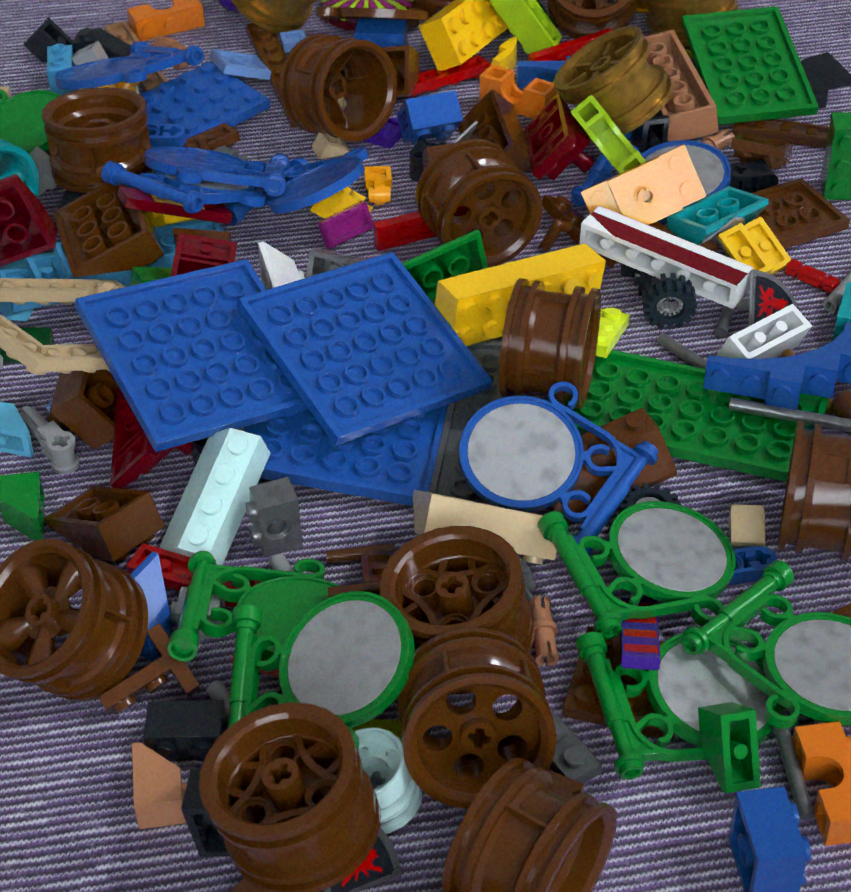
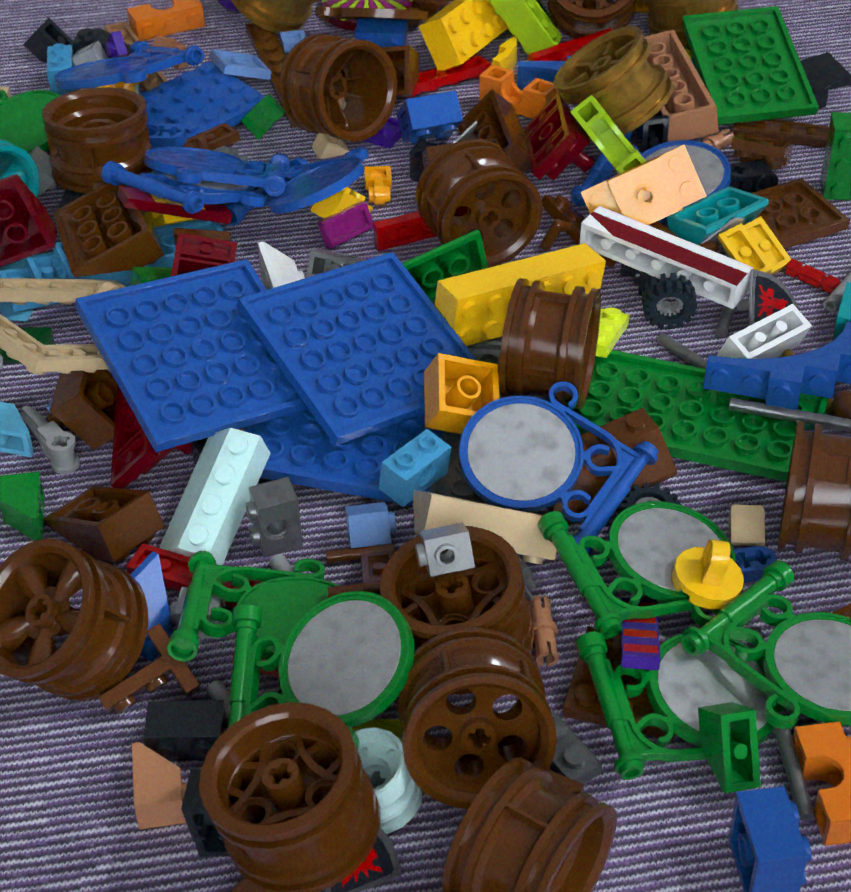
(115, 45): none -> dark purple plate
(262, 116): none -> green bracket
(369, 524): none -> medium blue brick
(414, 467): none -> dark azure brick
(445, 549): none -> light grey brick
(457, 390): none -> light orange brick
(708, 575): none -> yellow tile

